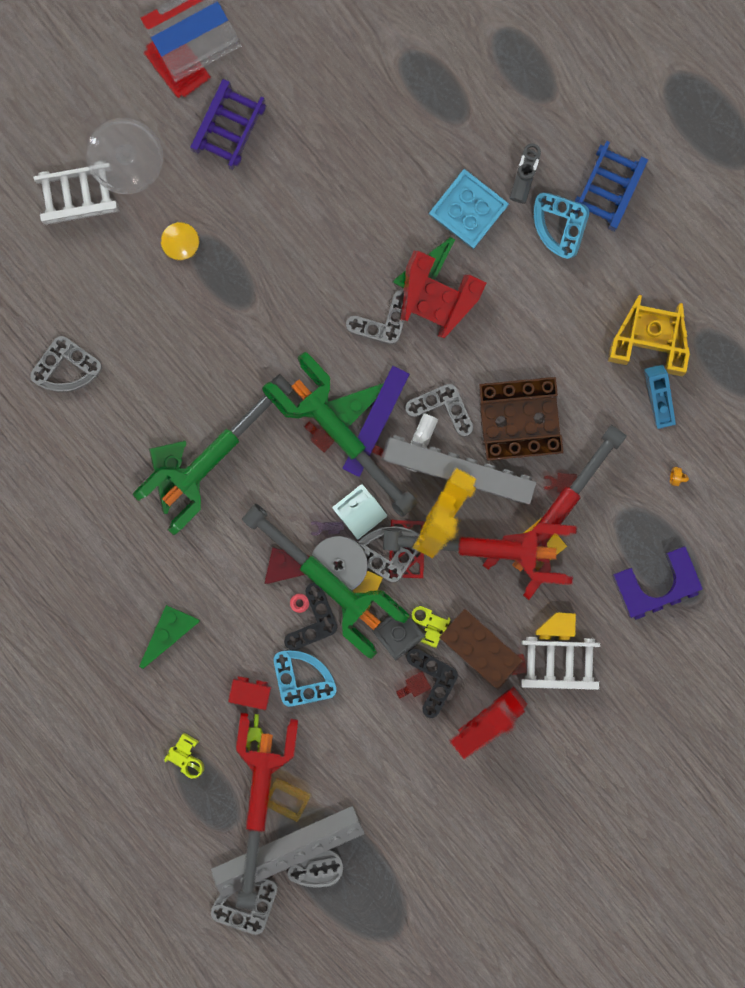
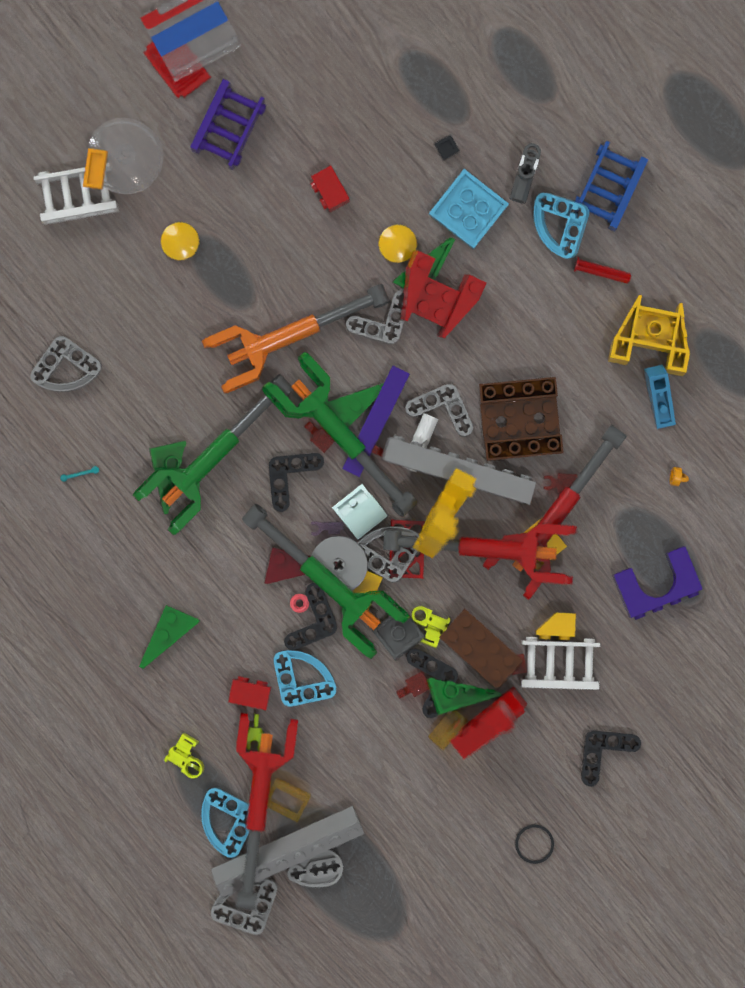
(95, 169): none -> light orange tile
(95, 470): none -> teal hinge
(237, 813): none -> medium azure beam
(259, 347): none -> orange piece
(282, 474): none -> black beam
(330, 189): none -> red brick
(397, 243): none -> yellow dish
(446, 147): none -> black tile
(447, 728): none -> clear yellow tile
(452, 696): none -> green wing
(537, 861): none -> black piece
(597, 749): none -> black beam
(602, 271): none -> red axle

